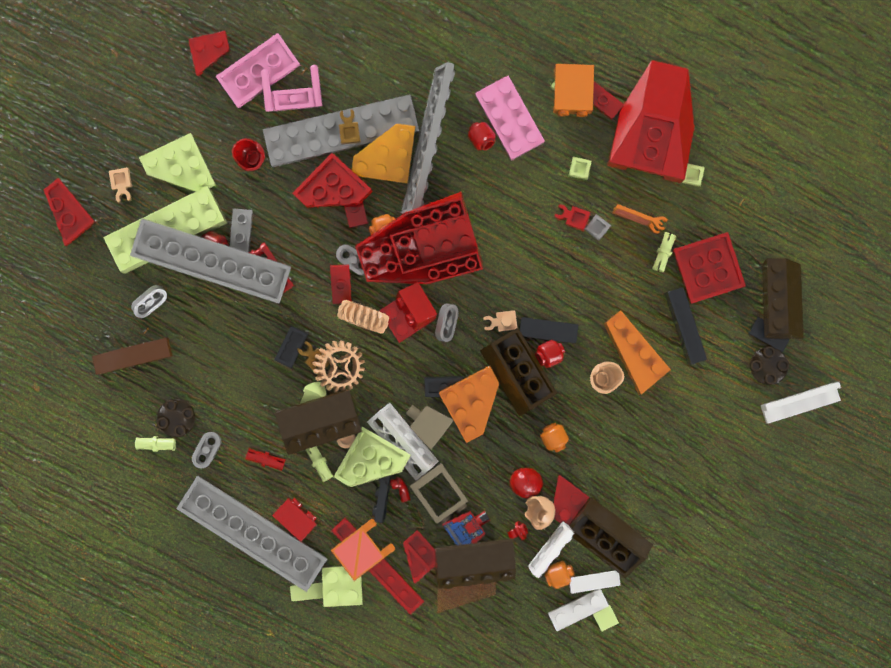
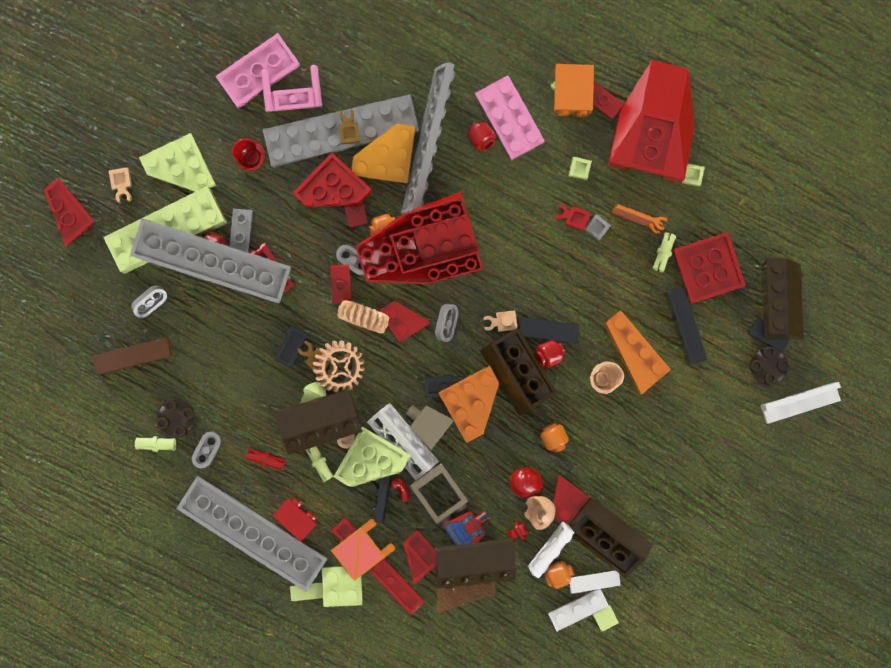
(208, 49): red wing -> none
(415, 306): red brick -> none

